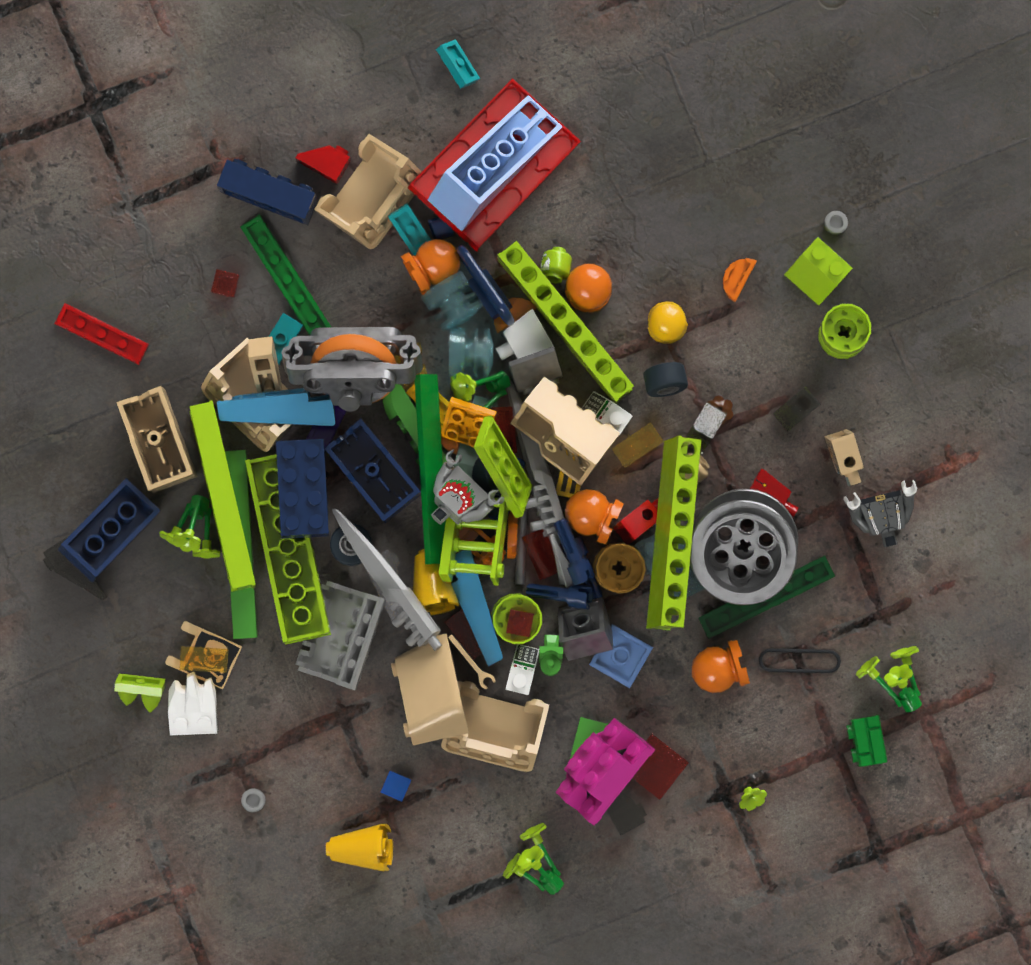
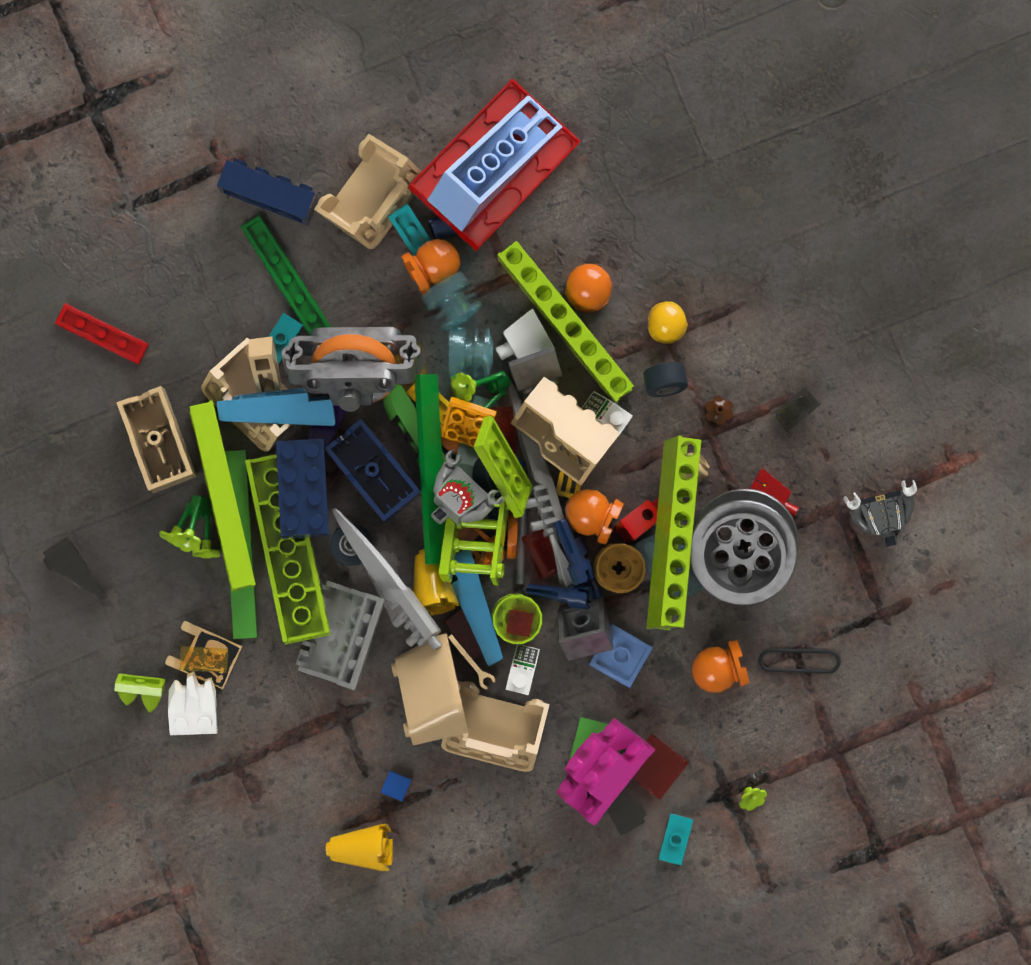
(109, 530): dark blue brick -> none
(225, 283): clear red plate -> none
(253, 800): light grey tile -> none
(326, 161): red slope -> none
(458, 64): teal plate -> none
(486, 288): dark blue bar -> none
(520, 308): orange tile -> none
(531, 858): plant -> none
(550, 655): bright green hips -> none
(556, 264): lime head -> none
(637, 445): clear yellow plate -> none
(675, 839): none -> teal plate
(706, 425): clear smoke slope -> none
(736, 277): orange tile -> none
(801, 581): dark green plate -> none
(818, 271): lime slope -> none
(835, 222): light grey tile -> none
(844, 445): tan torso -> none
(848, 318): lime wheel -> none
(867, 741): green brick -> none
(898, 676): lime plant -> none

